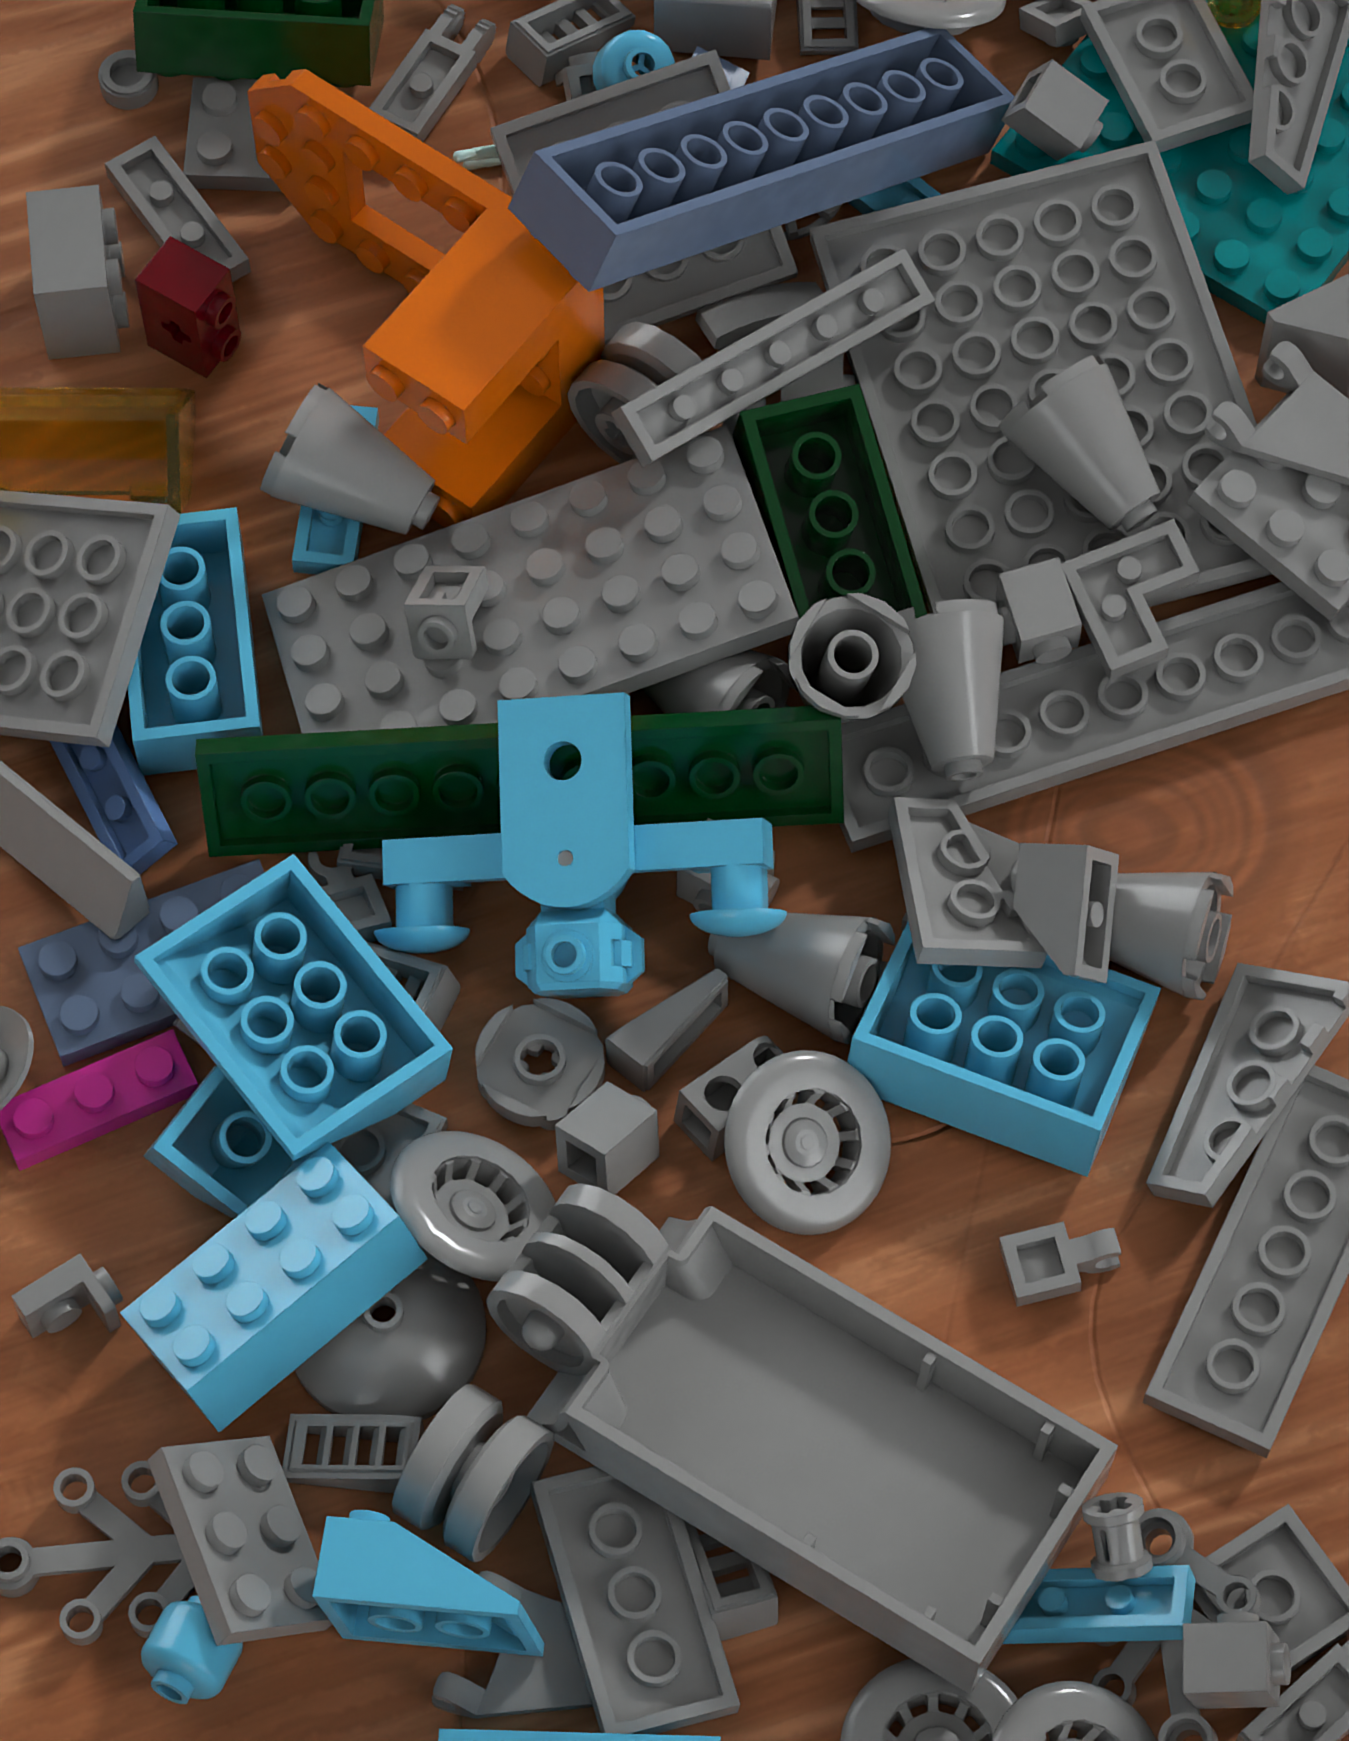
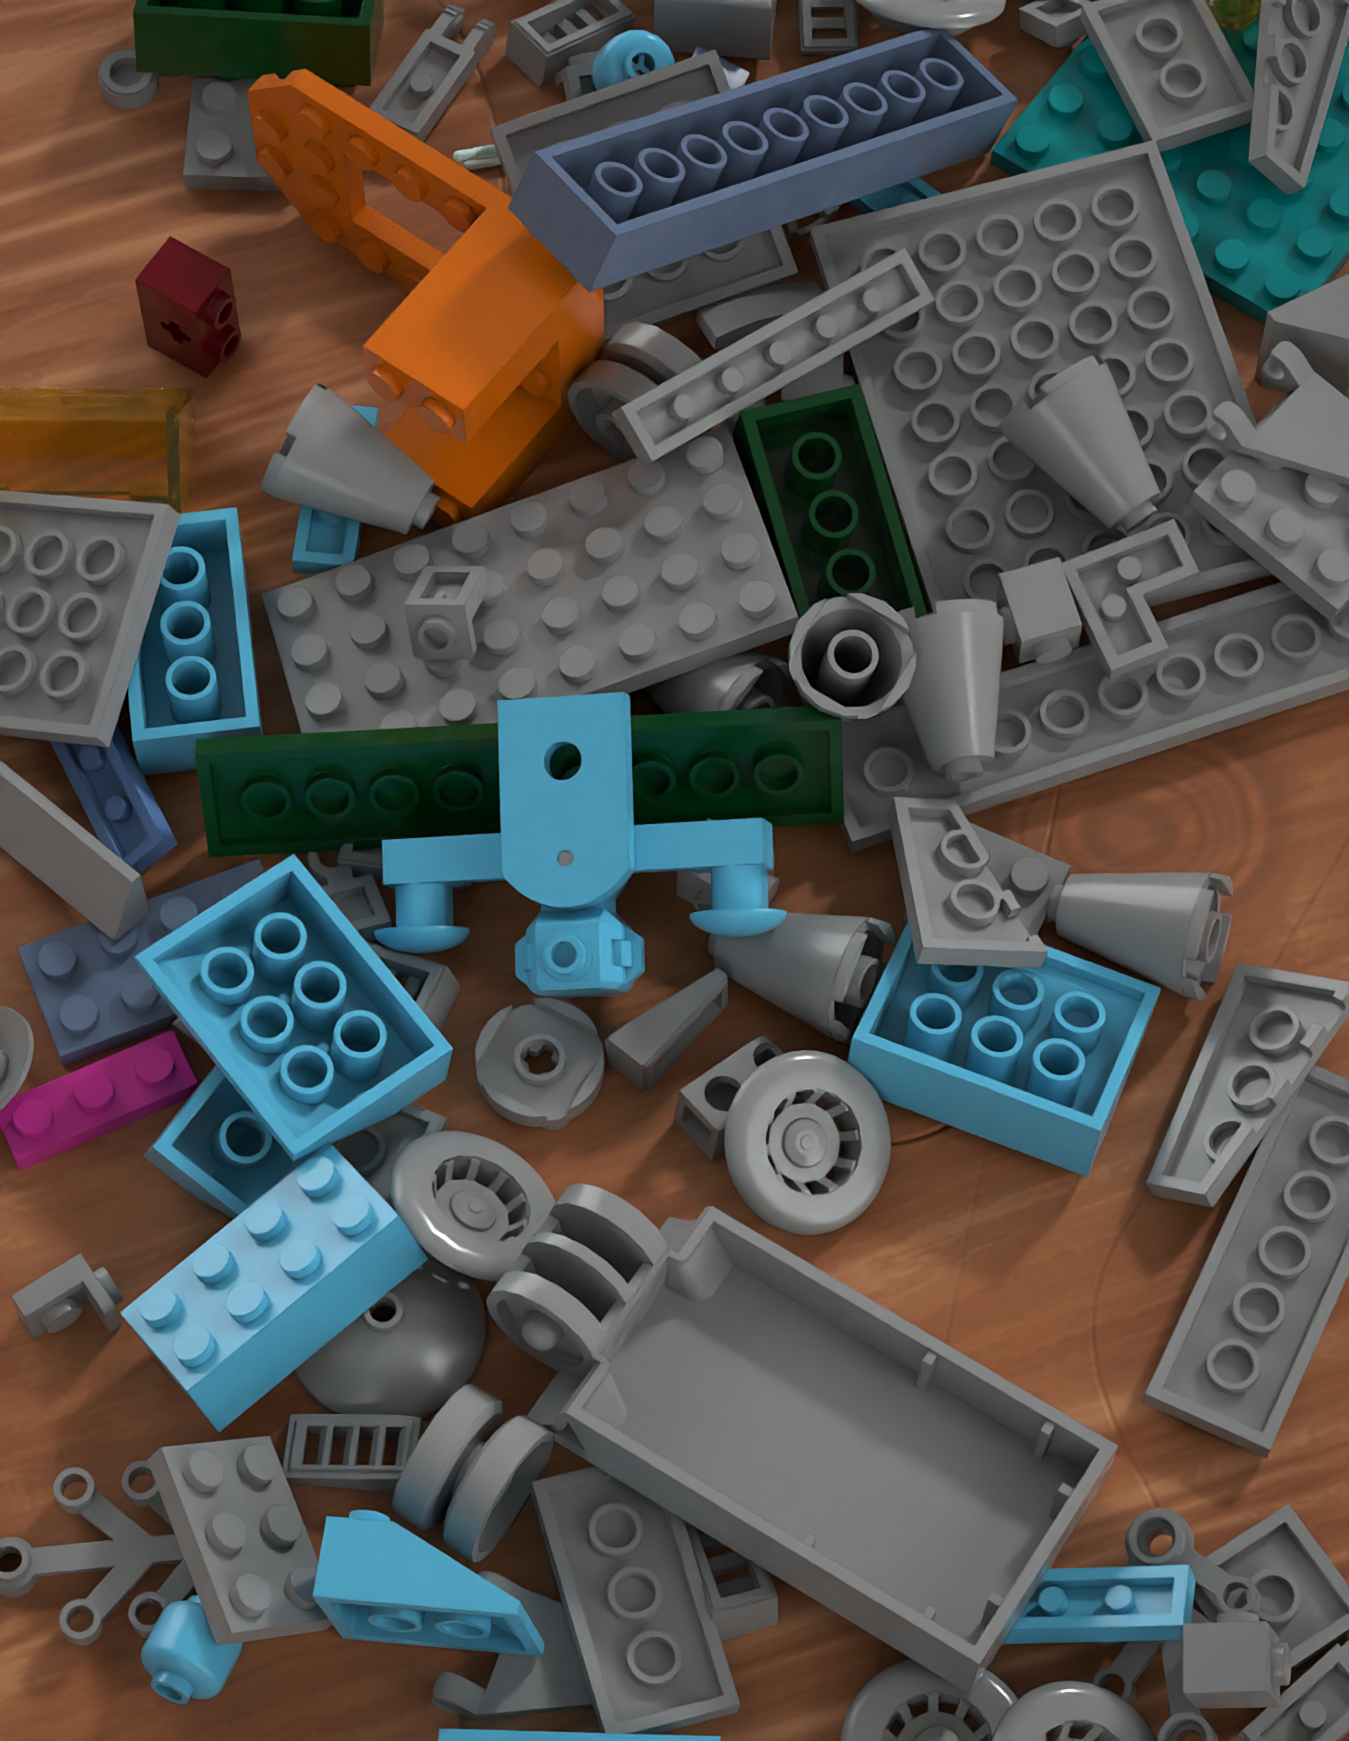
(76, 271): light grey brick -> none
(171, 204): light grey plate -> none
(607, 1139): light grey brick -> none
(1048, 1263): light grey plate -> none
(1056, 111): light grey brick -> none
(1068, 904): light grey slope -> none
(1117, 1536): light grey bush -> none

